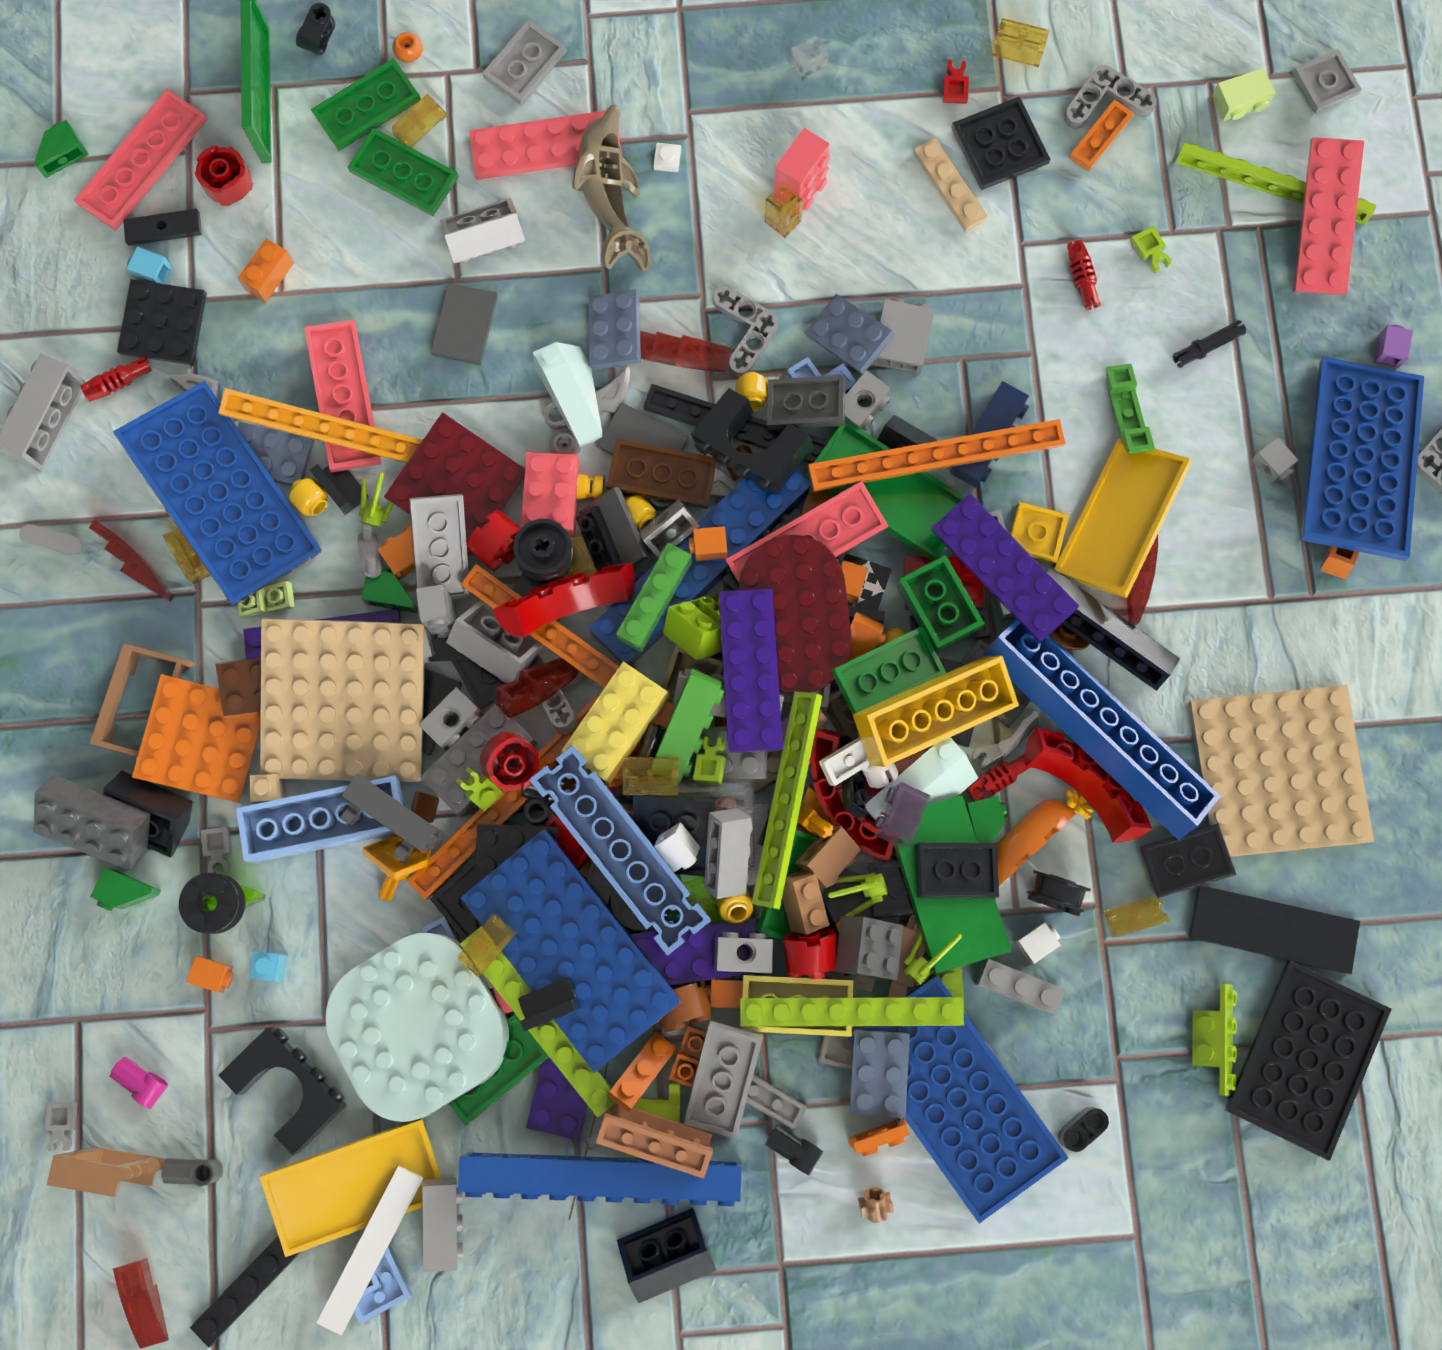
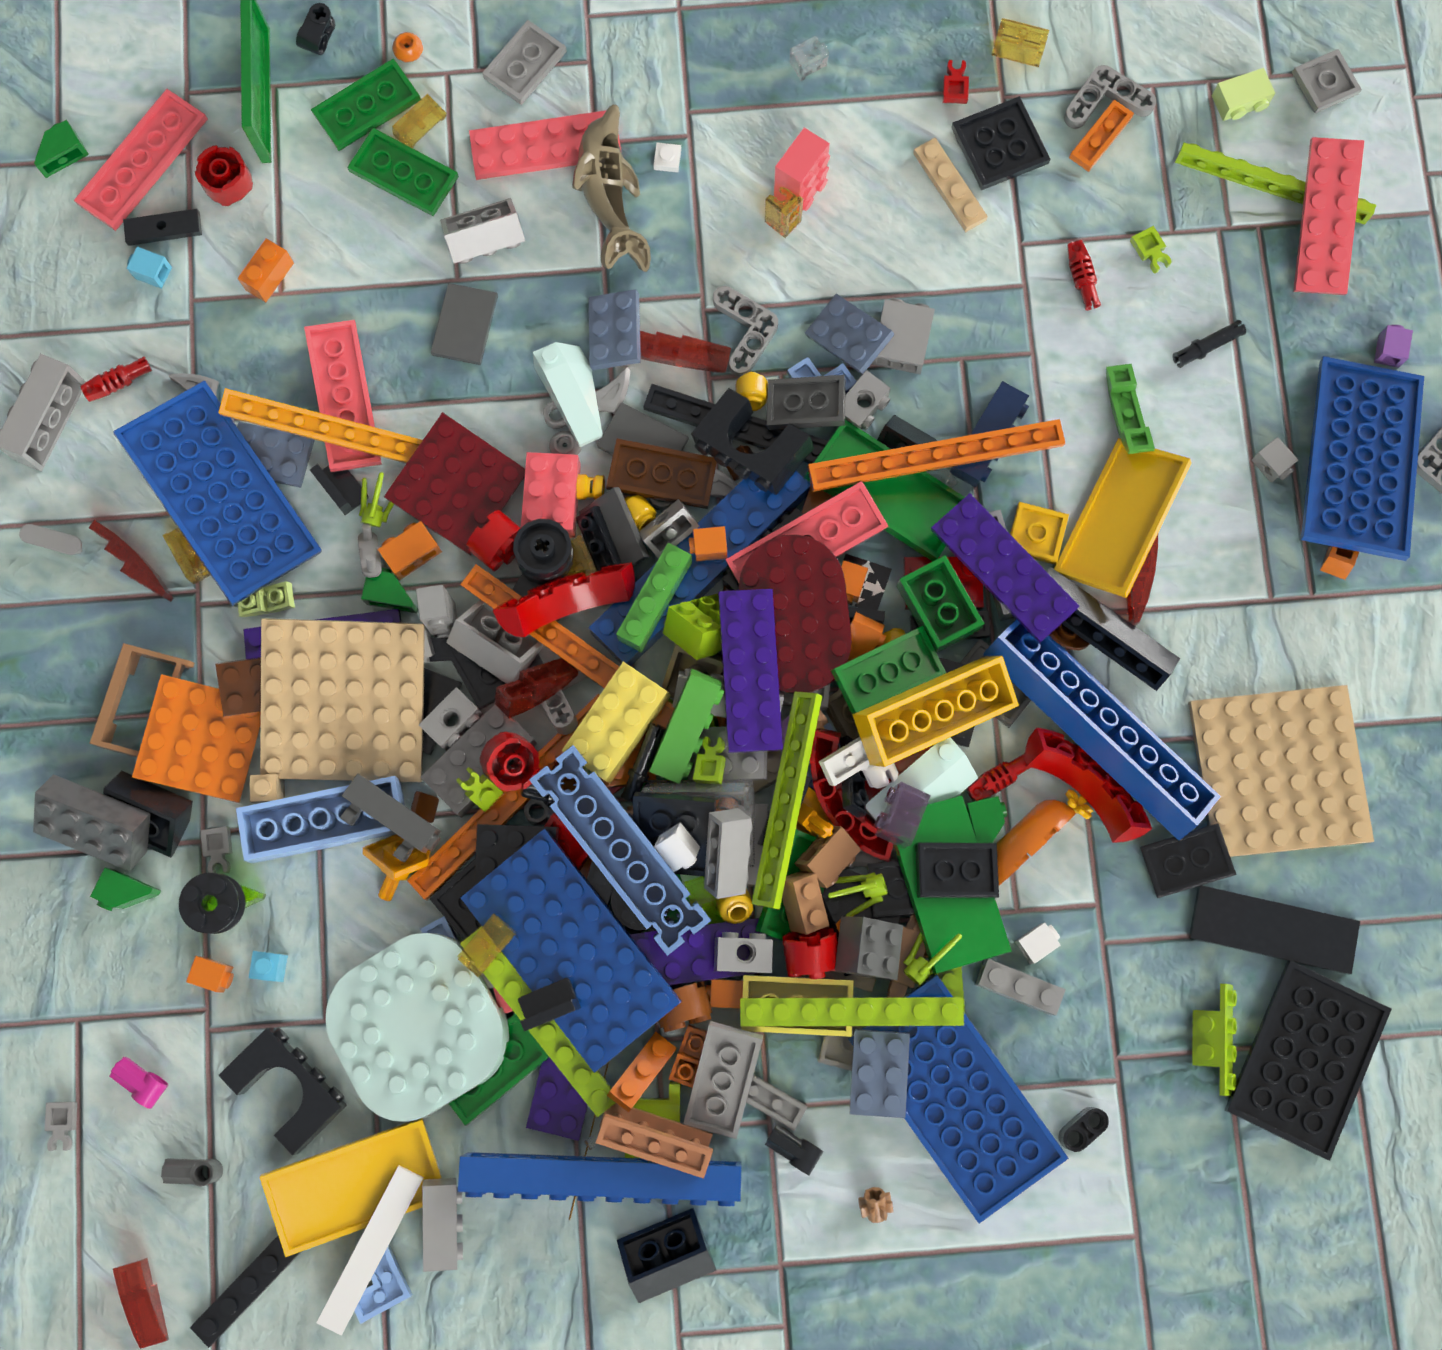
(101, 1170): medium nougat hinge -> none
(162, 322): black plate -> none
(308, 497): yellow head -> none
(440, 543): light grey plate -> none
(650, 776): clear yellow hinge -> none
(889, 1133): orange plate -> none
(997, 752): light grey arm -> none
(1057, 893): black wheel -> none
(1135, 917): clear yellow hinge -> none

